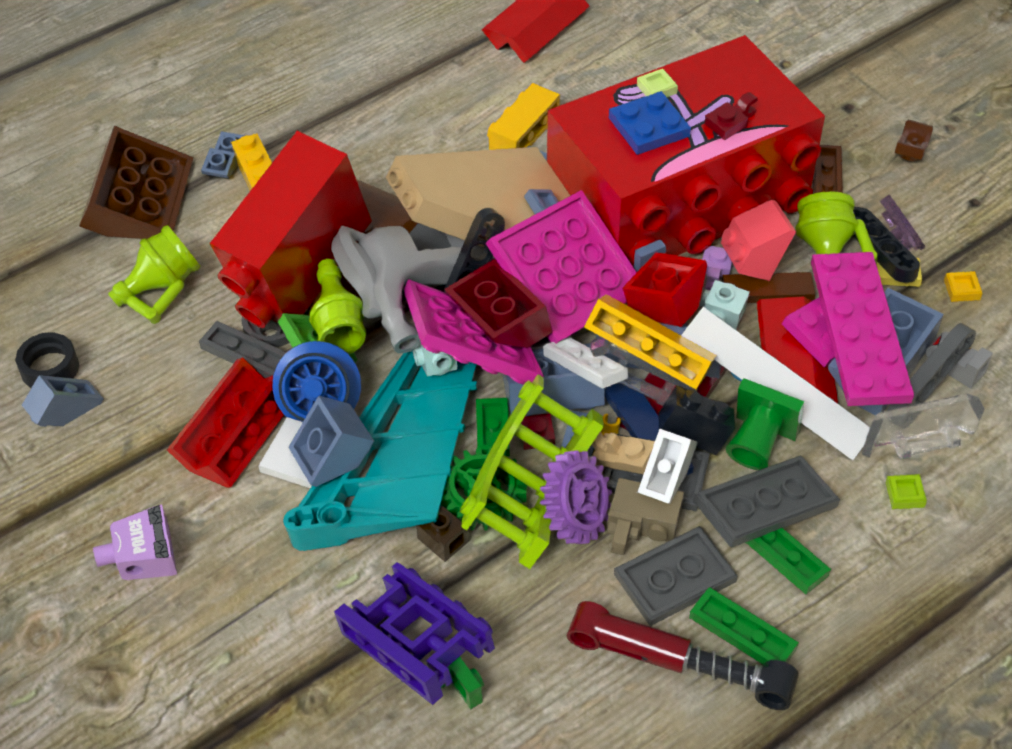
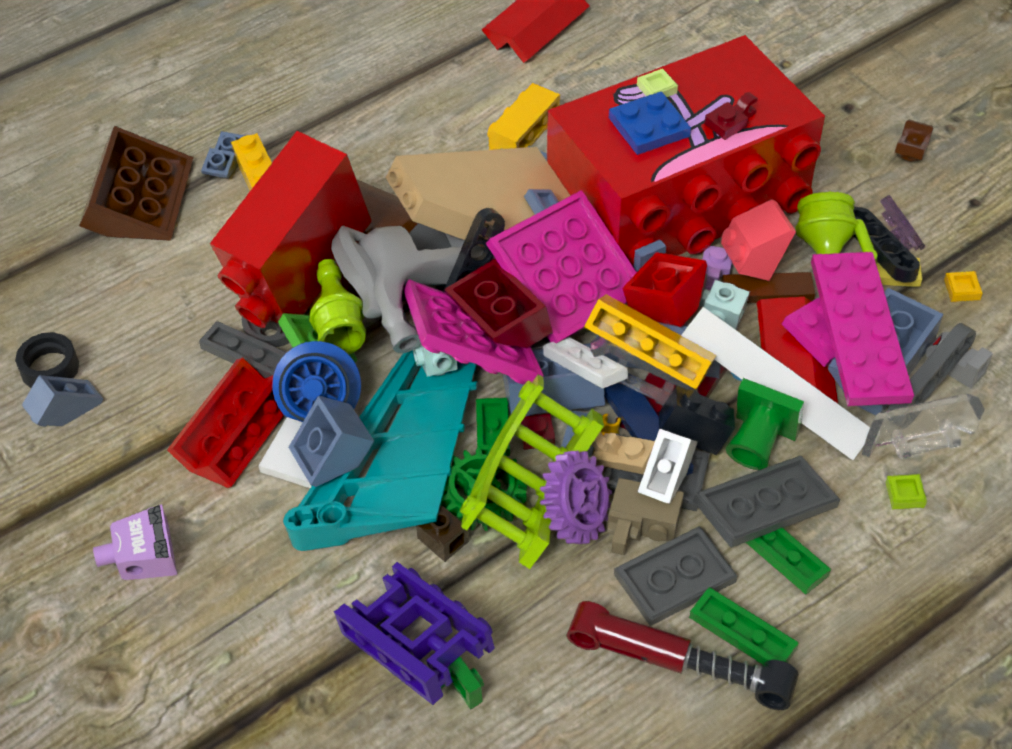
(160, 264): lime piece -> none
(828, 170): reddish brown tile -> none

